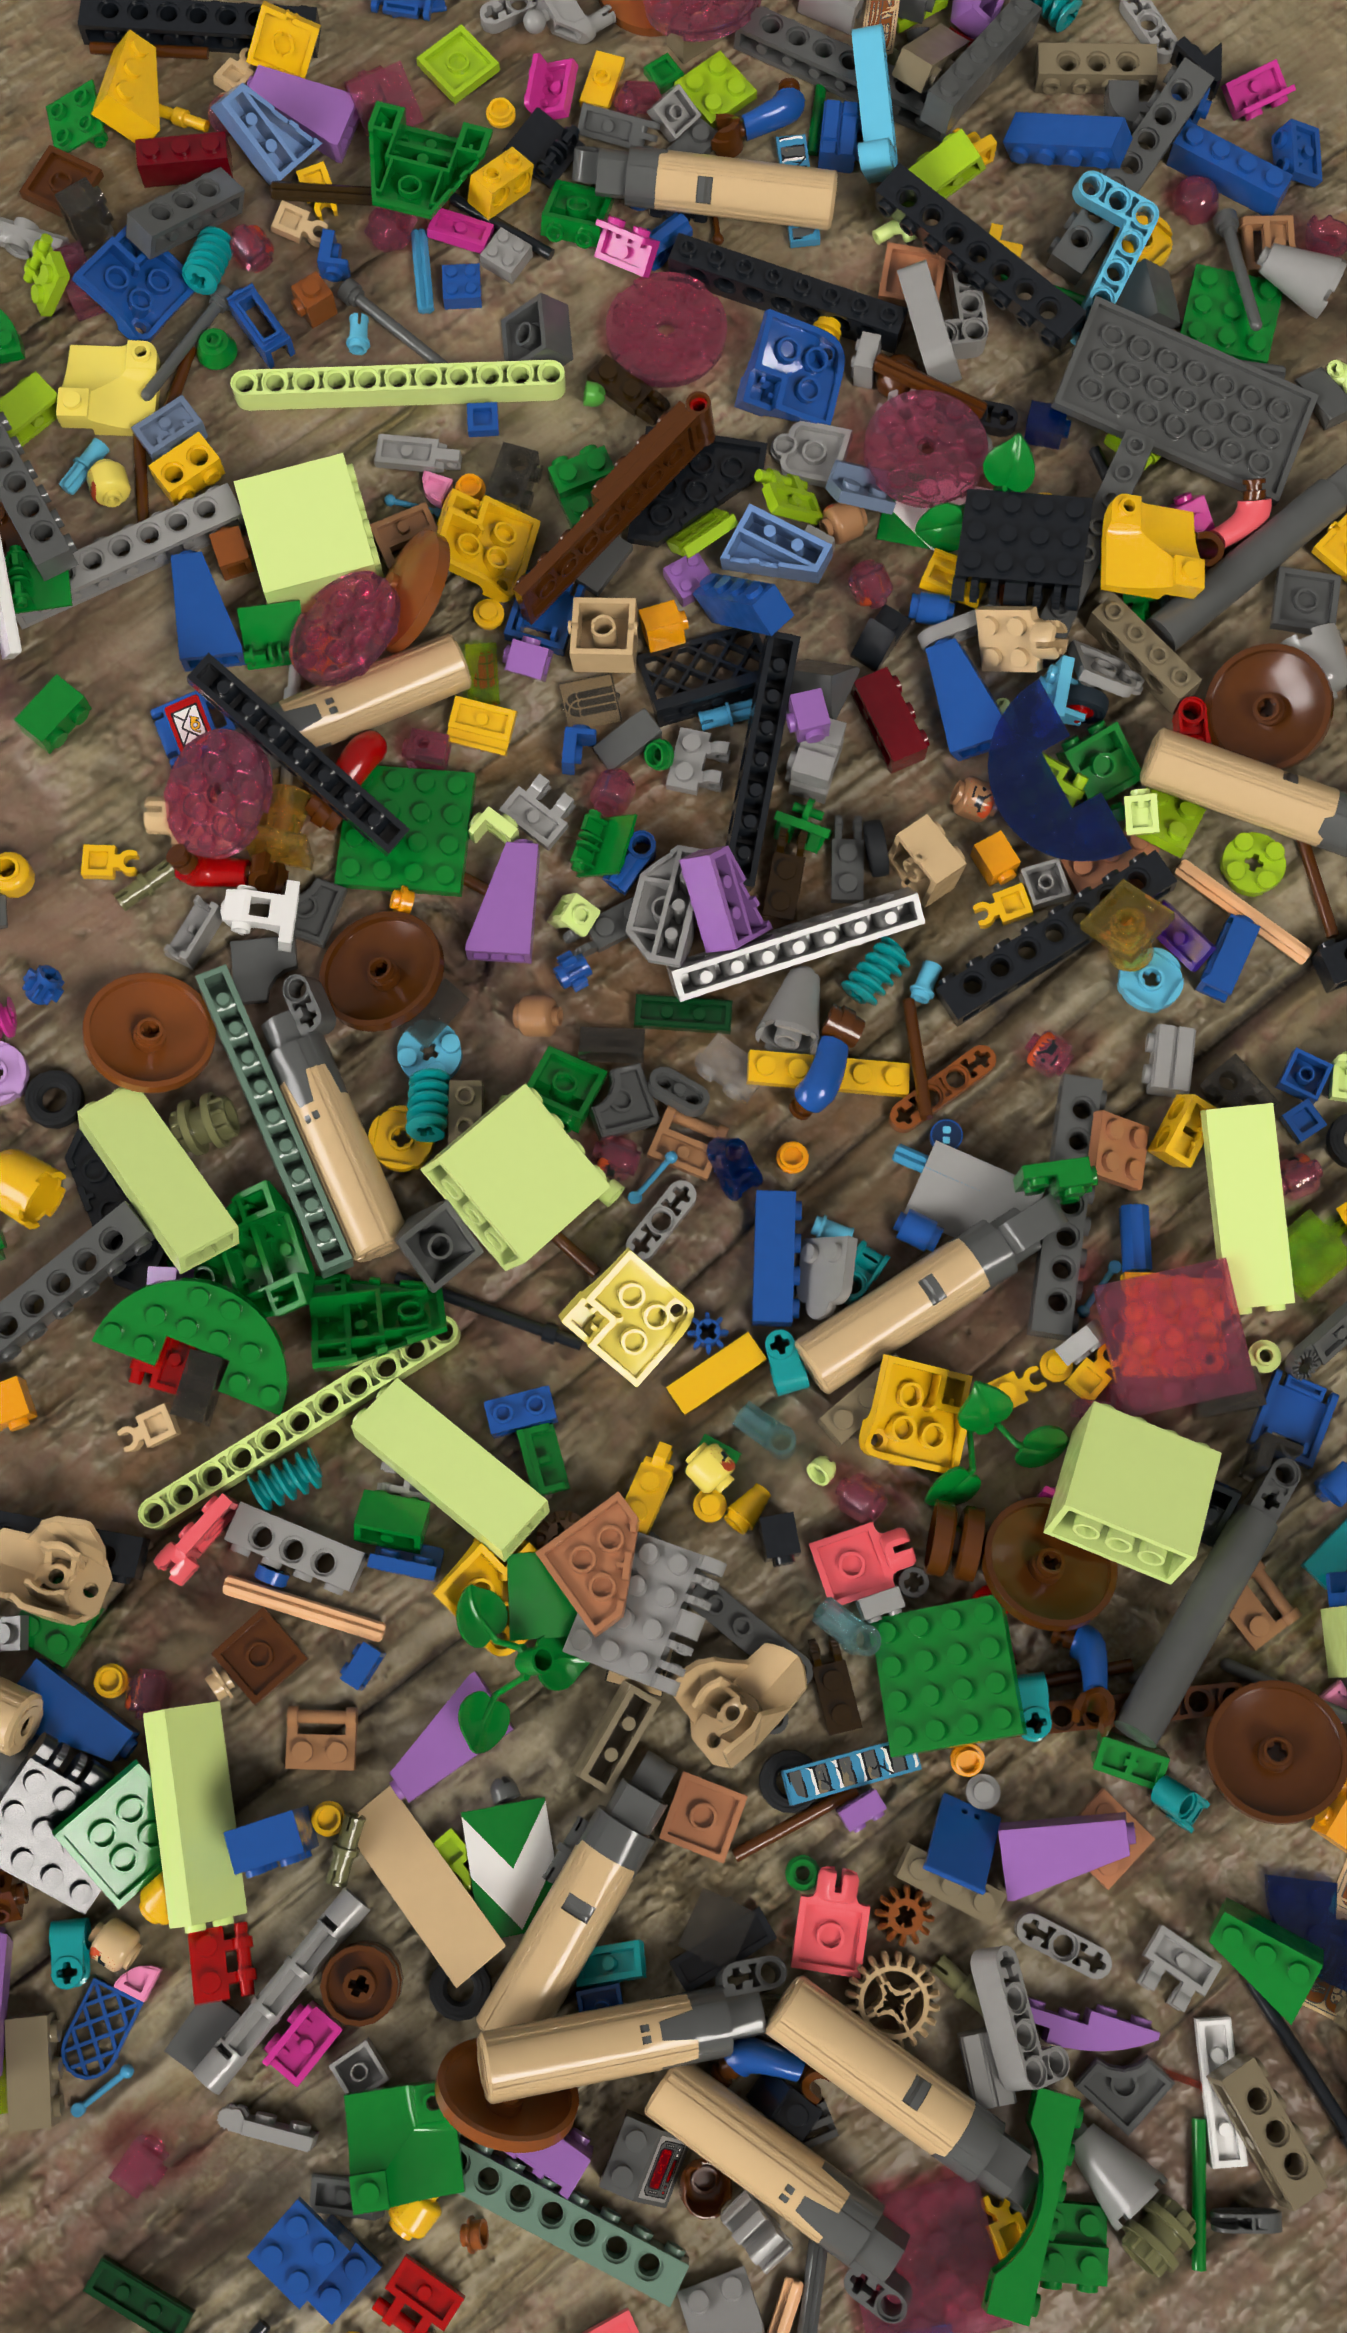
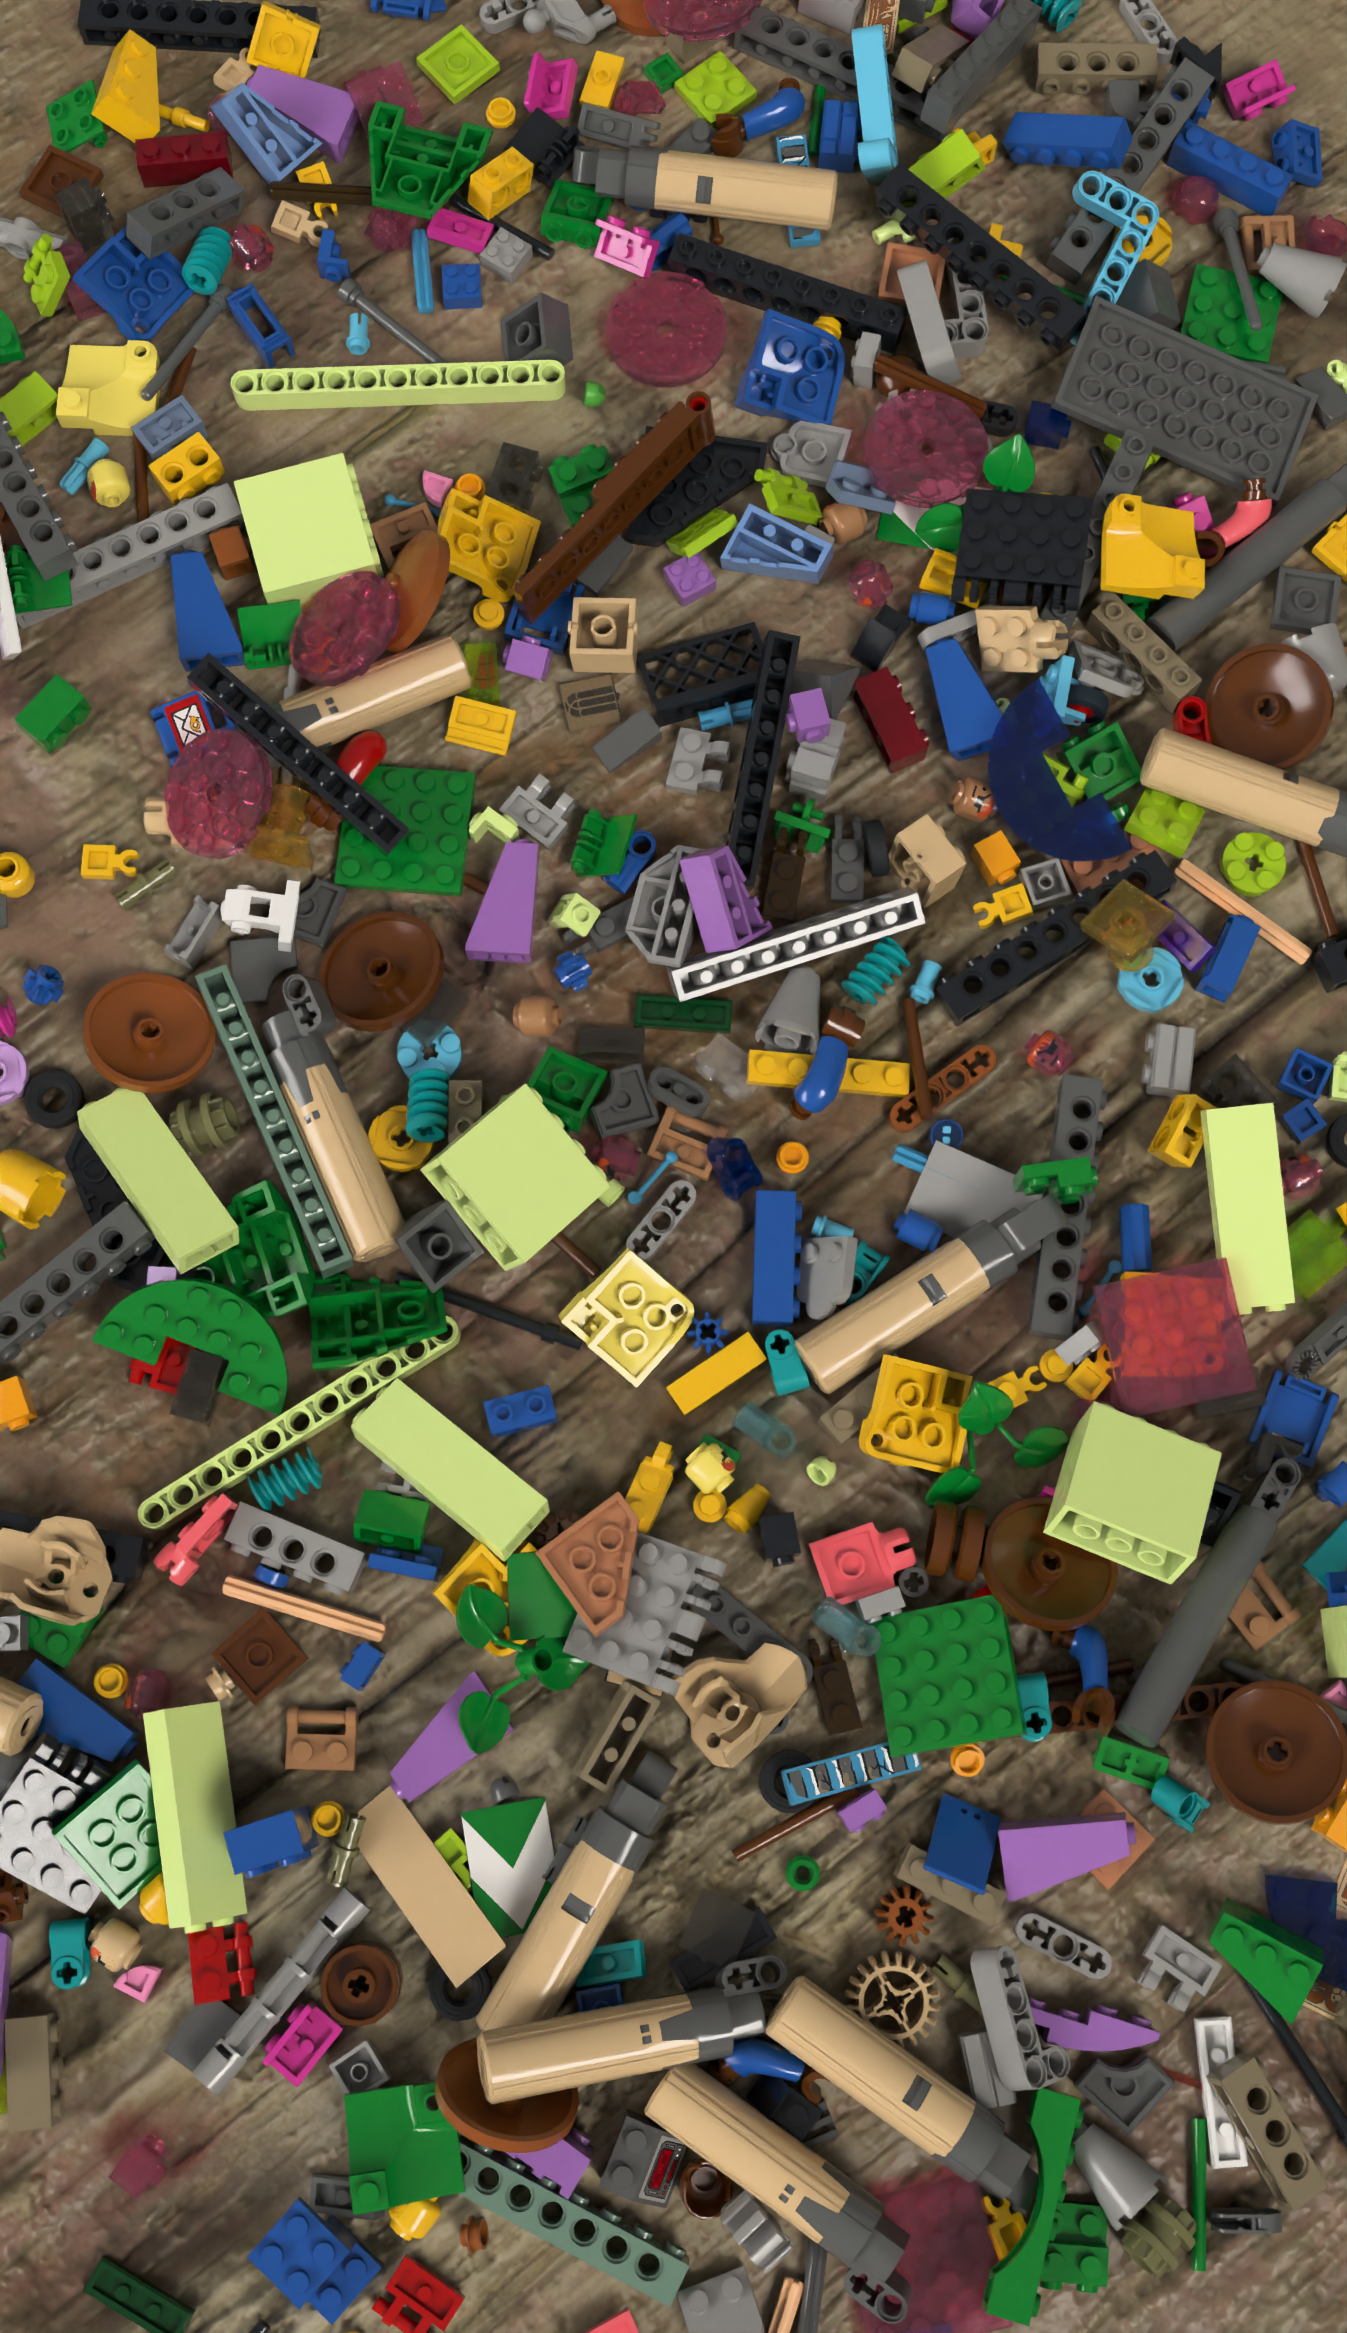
(79, 2108): dark azure hinge -> none
(89, 2022): blue window -> none
(154, 1428): tan plate -> none
(162, 51): reddish brown bar -> none
(216, 349): green cone -> none
(228, 871): piece -> none
(266, 2128): light grey hinge -> none
(313, 300): dark orange brick -> none
(402, 900): light orange plate -> none
(415, 454): light grey hinge -> none
(427, 750): clear pink brick -> none
(482, 419): blue plate -> none
(543, 1459): green hinge -> none
(574, 740): blue bracket -> none
(612, 792): clear pink head -> none
(628, 390): dark brown hinge -> none
(659, 754): green plate -> none
(663, 625): light orange brick -> none
(674, 112): light grey piece -> none
(703, 1817): nougat plate -> none
(743, 603): blue brick -> none
(831, 1926): coral plate -> none
(861, 1498): clear pink head -> none
(982, 1791): light grey plate -> none
(1118, 1150): nougat plate -> none
(1141, 812): yellowish green bracket -> none
(1272, 1349): yellowish green plate -> none

